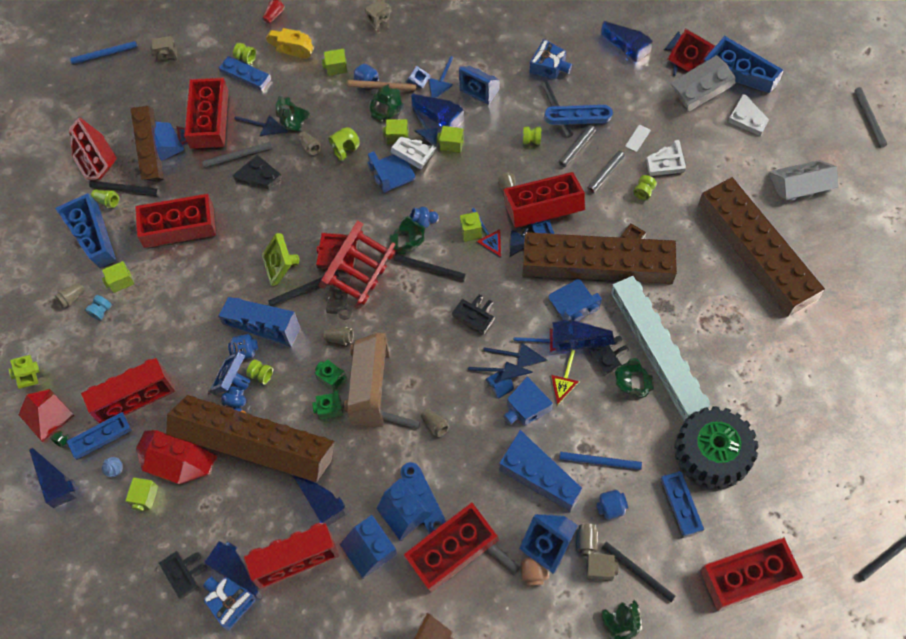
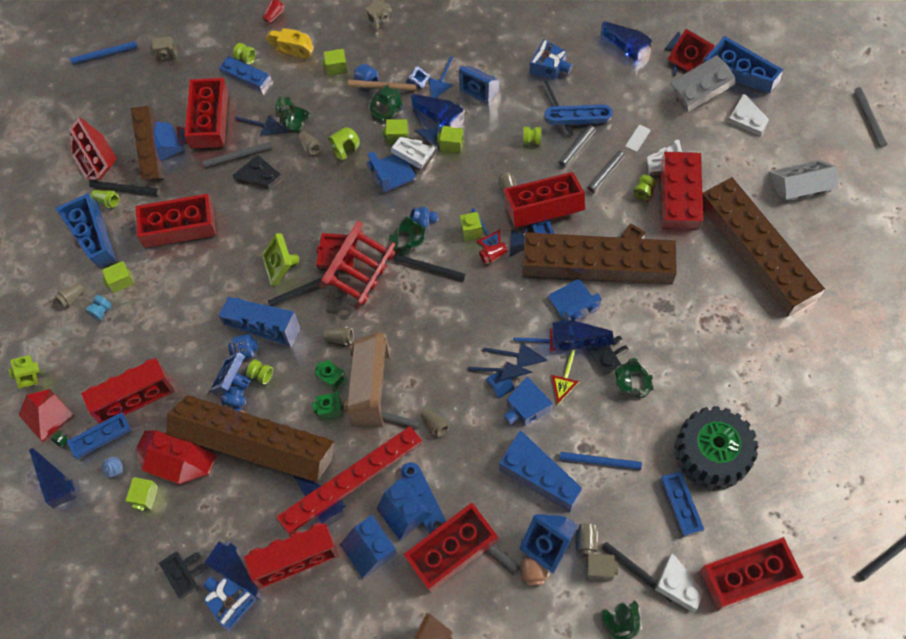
(348, 480): none -> red plate
(474, 316): black hinge -> none
(492, 253): none -> red cone
(612, 504): blue head -> none
(659, 348): light aqua brick -> none
(679, 585): none -> white wing
(681, 190): none -> red brick

